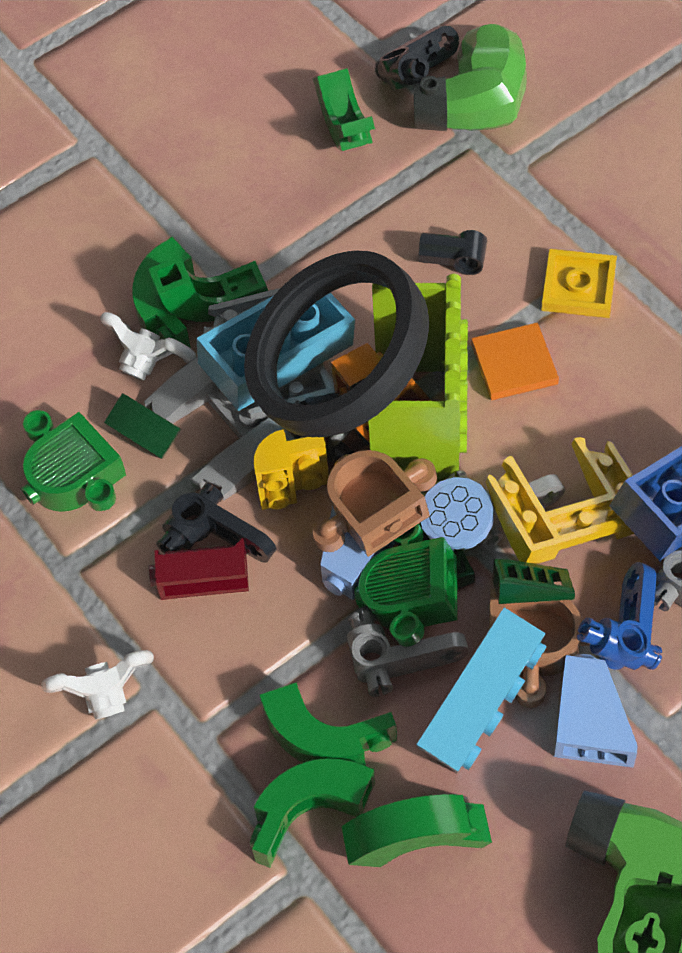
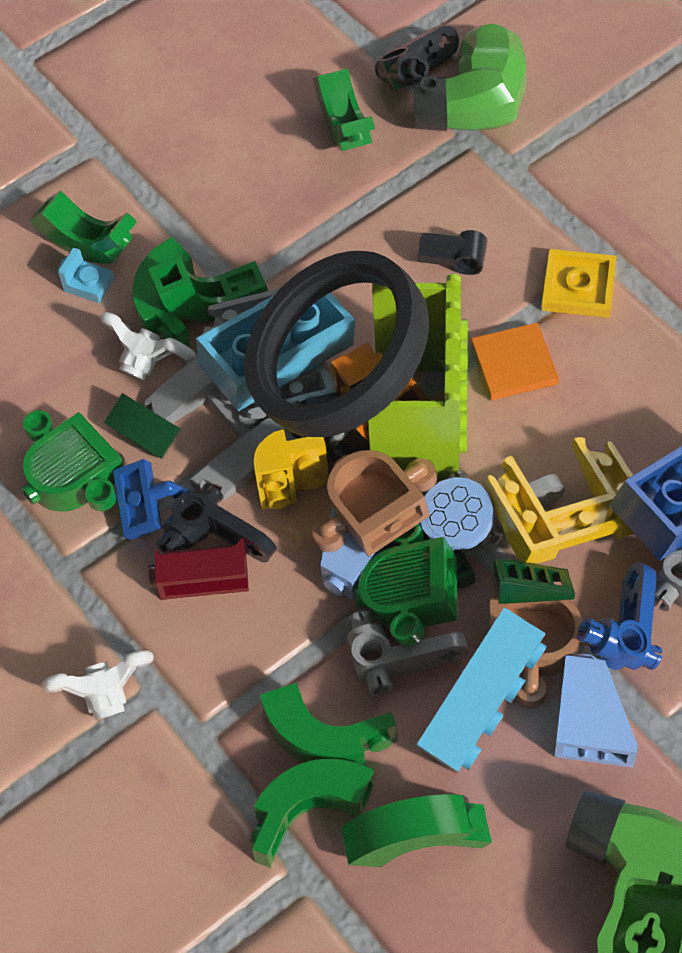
(73, 228): none -> green arch
(84, 277): none -> medium azure bracket
(139, 498): none -> blue plate

